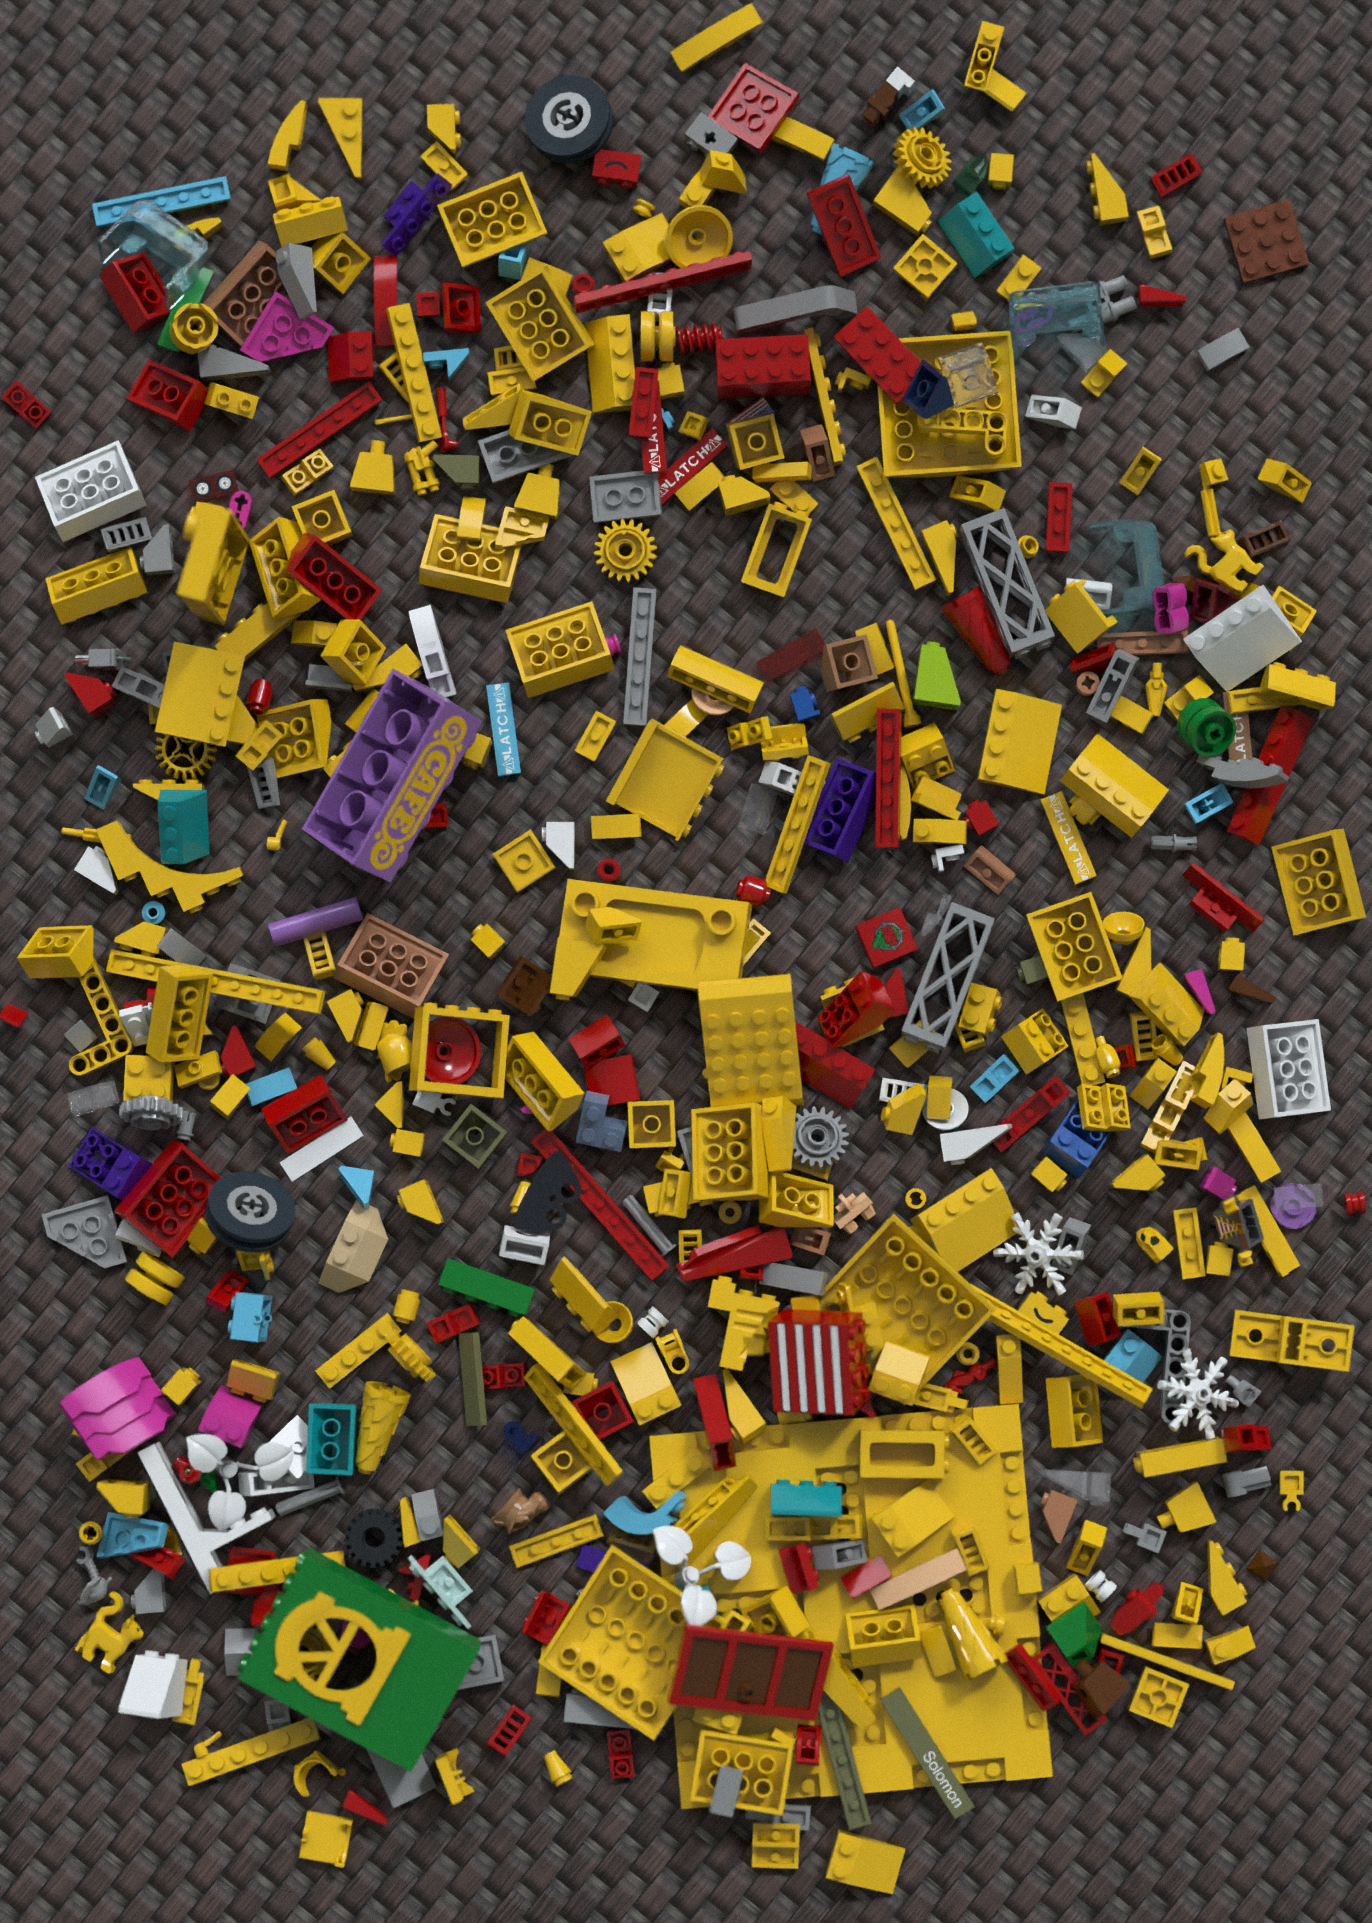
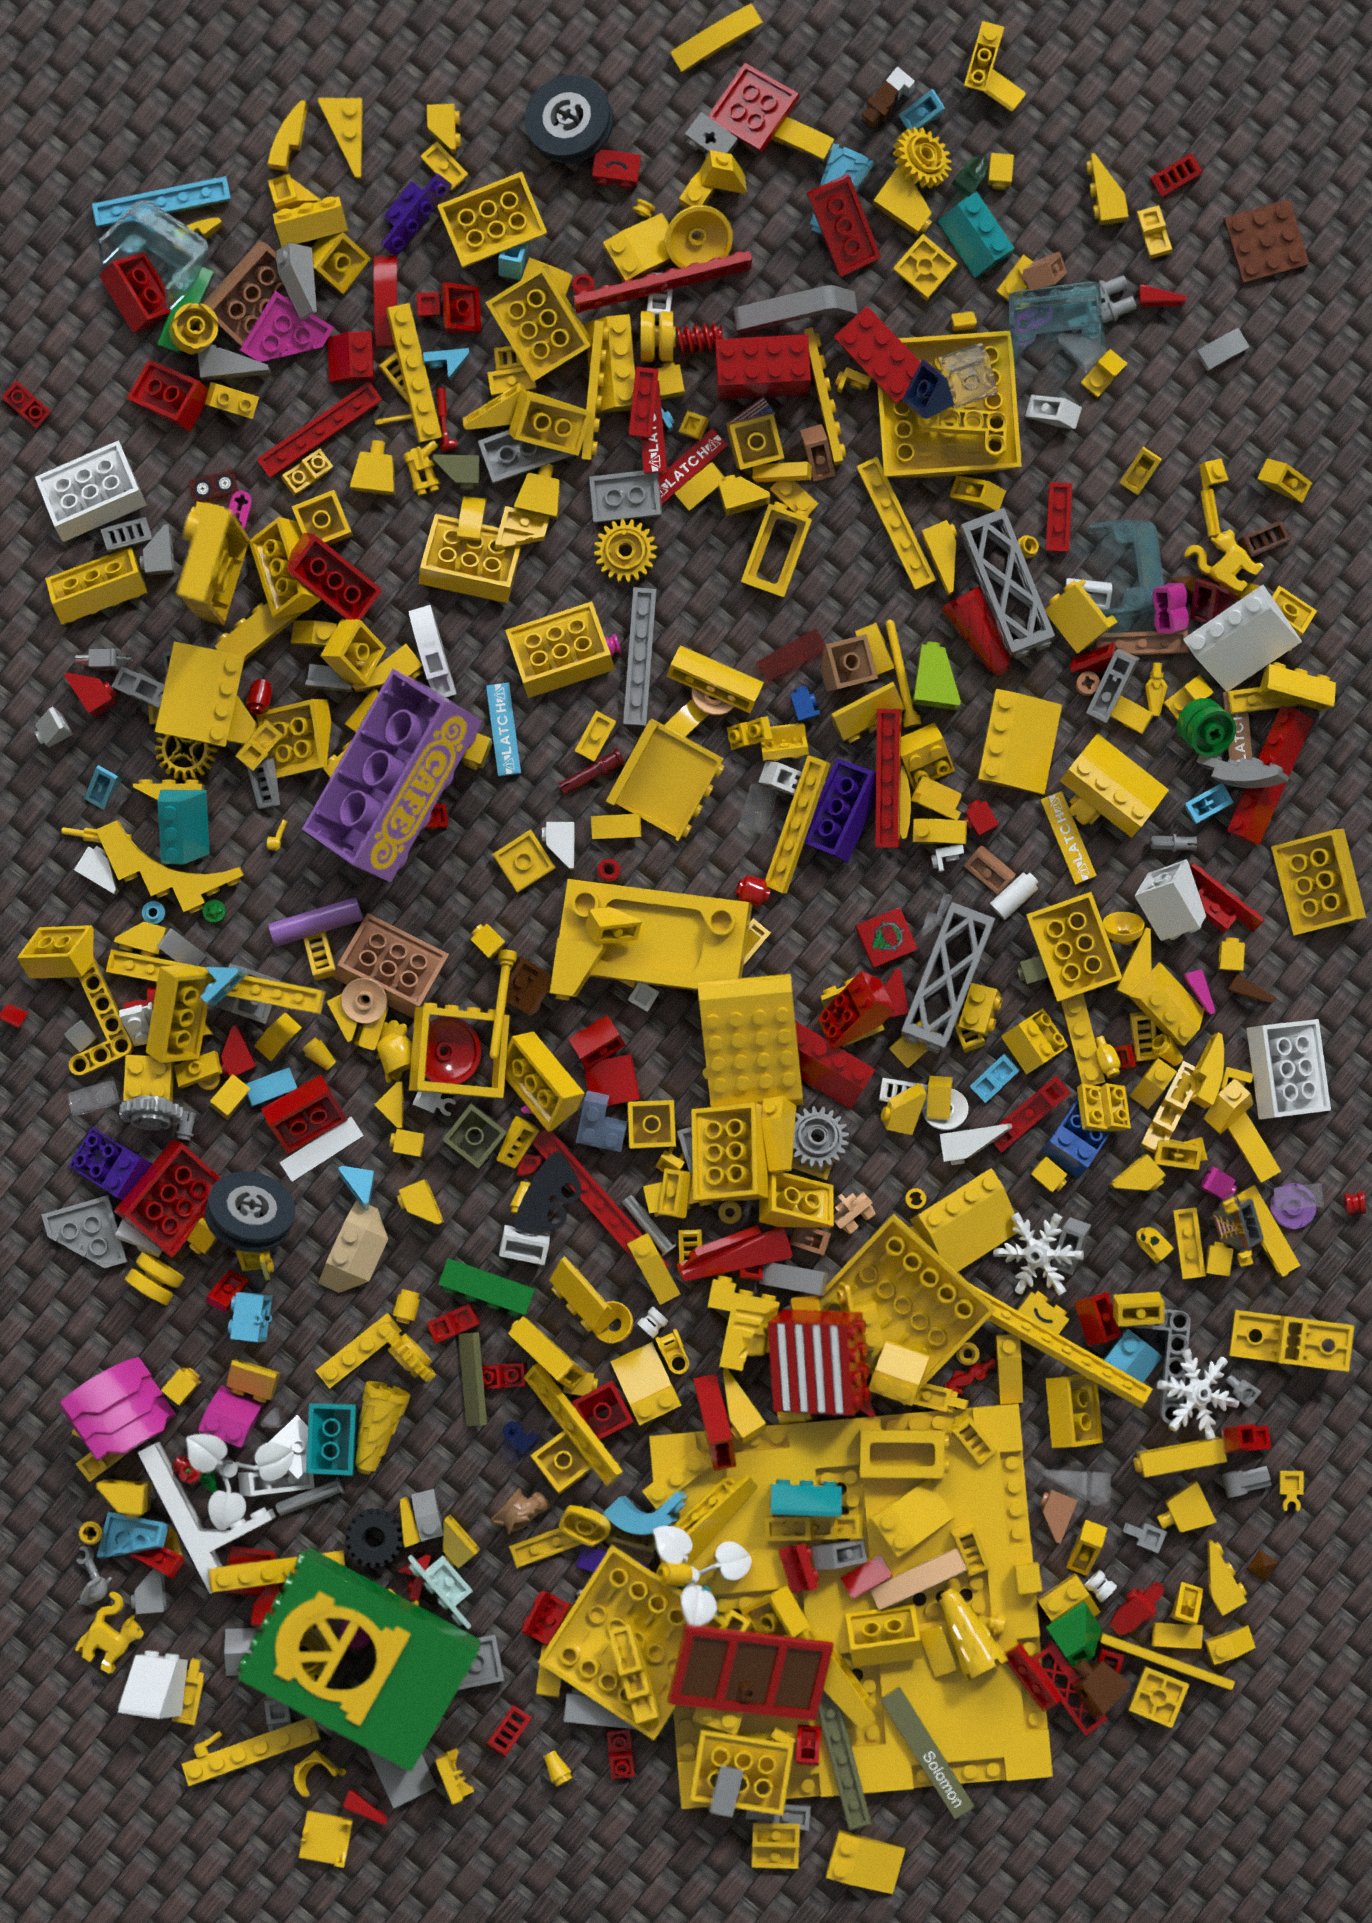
(214, 911): none -> green tile
(226, 980): none -> medium azure slope
(273, 1419): none -> clear slope
(359, 1009): none -> light nougat dish
(506, 959): none -> yellow piece
(514, 1132): none -> yellow slope
(585, 1525): none -> yellow piece
(595, 380): none -> yellow plate
(602, 767): none -> dark red pin
(634, 1674): none -> yellow slope
(653, 1268): none -> yellow slope
(674, 1574): none -> yellow brick
(1014, 895): none -> white brick
(1044, 272): none -> nougat slope
(1171, 901): none -> white slope

